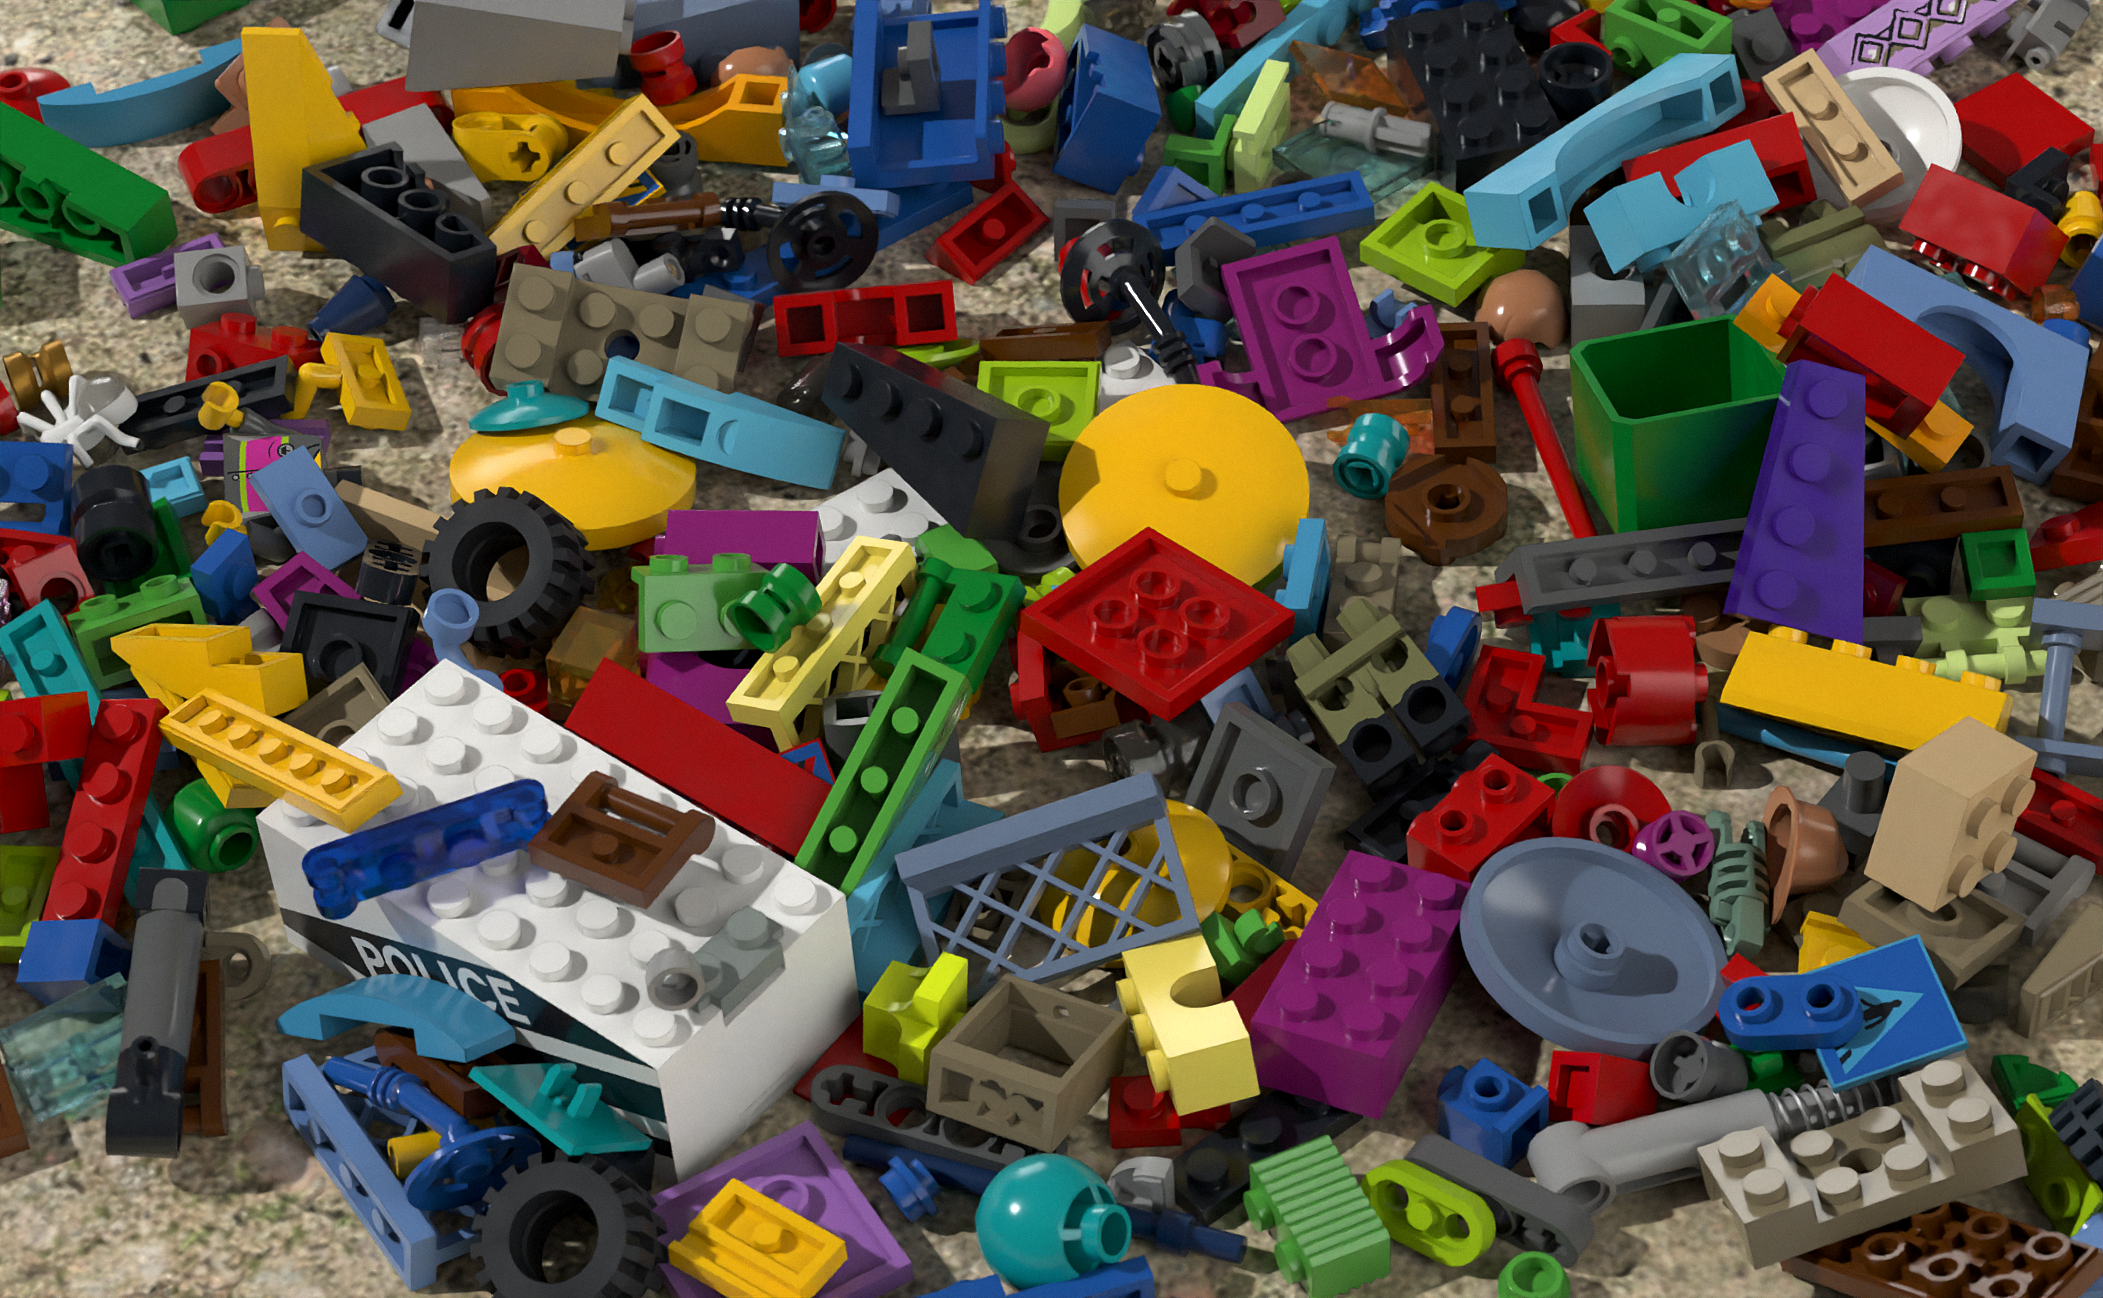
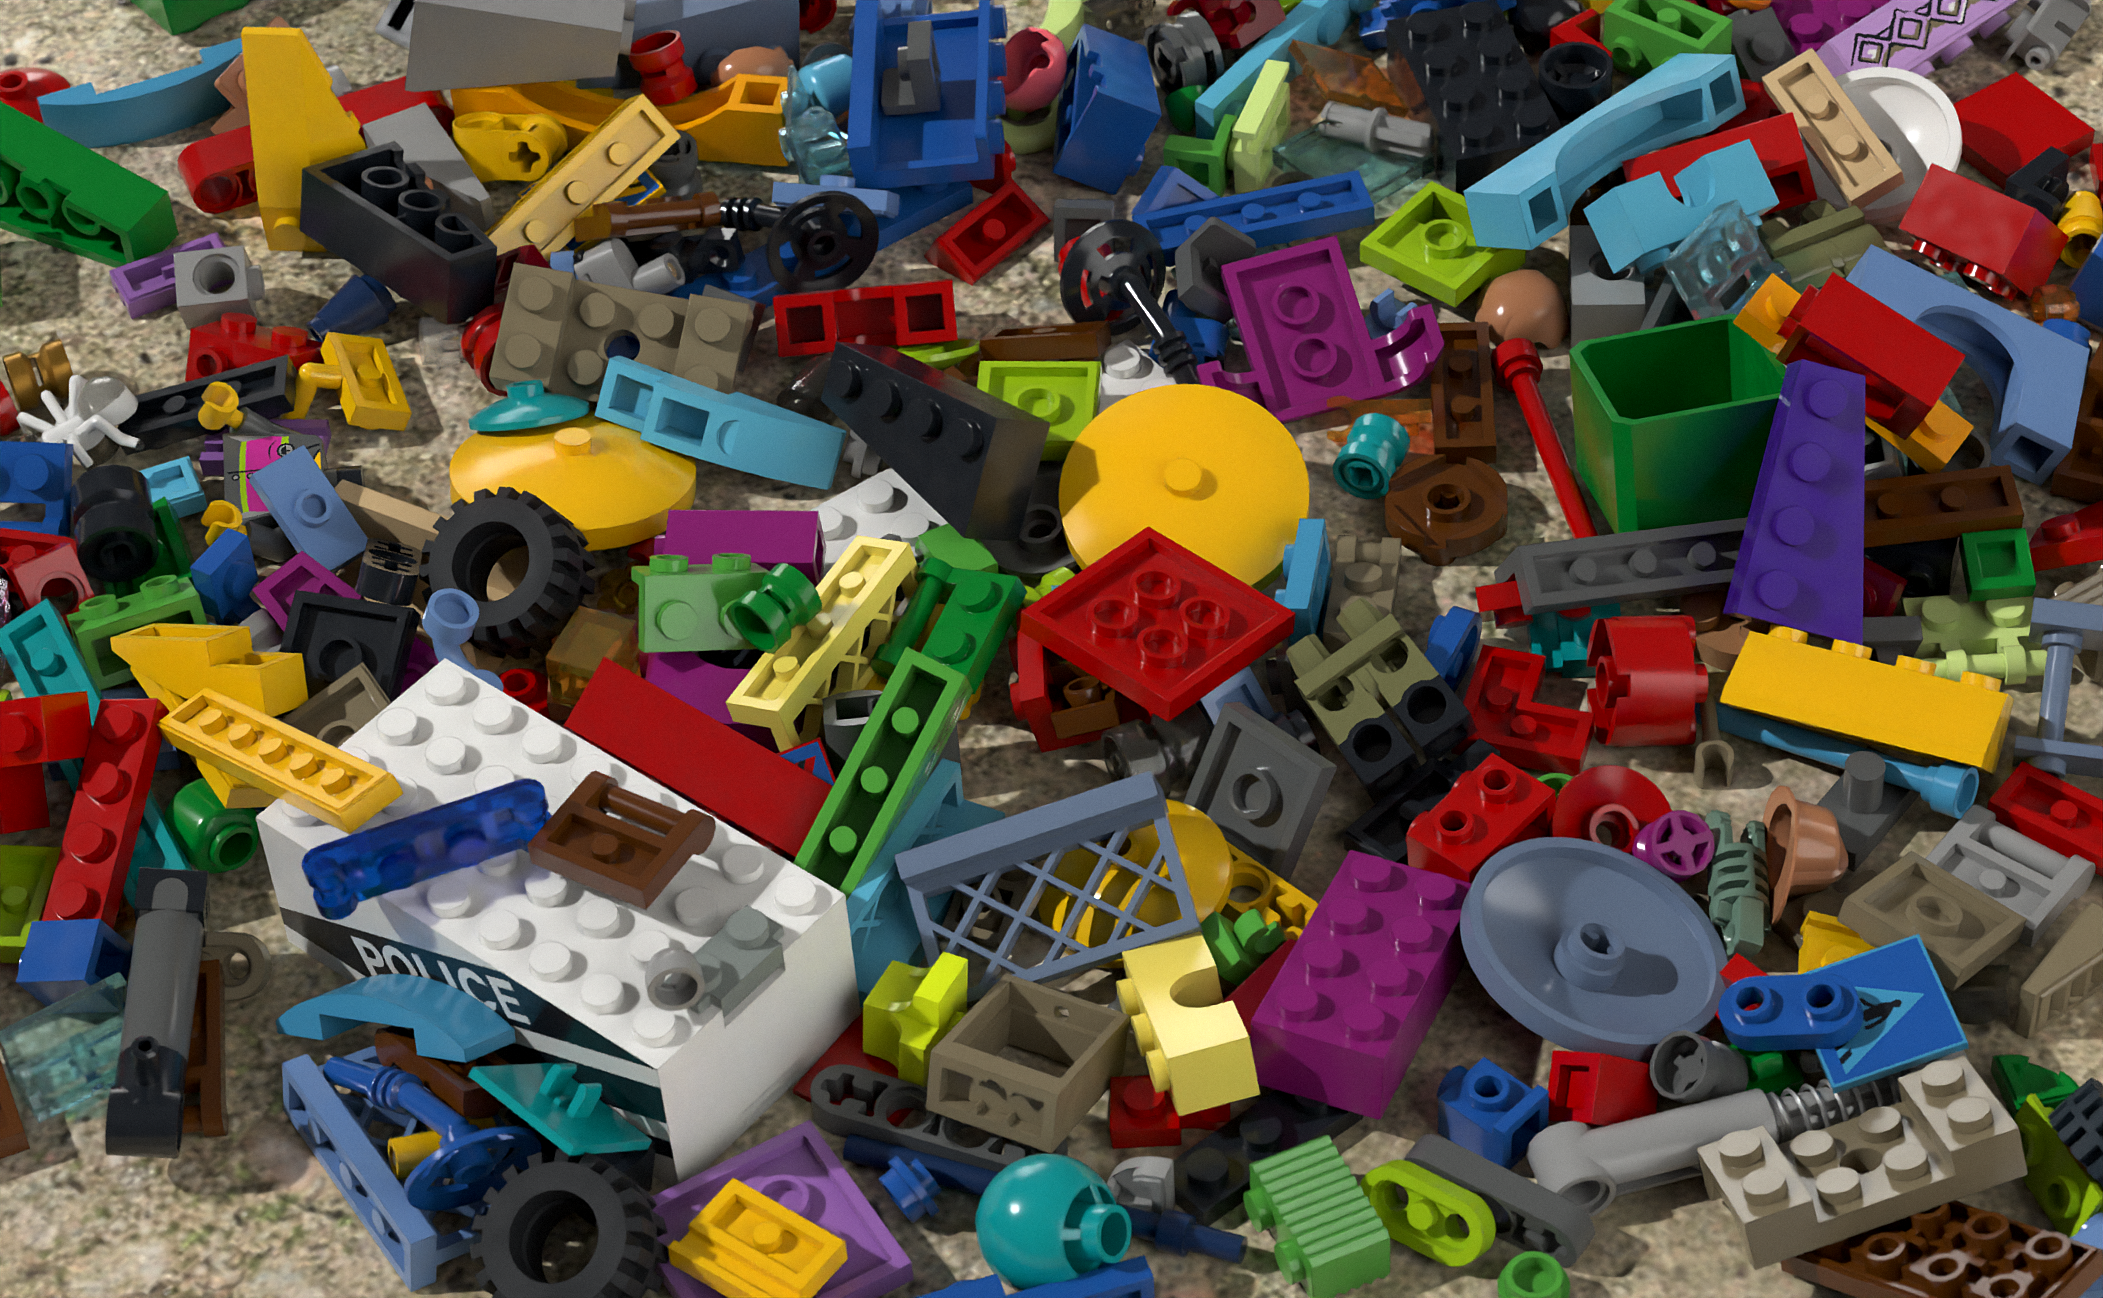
(1951, 814): tan brick -> none

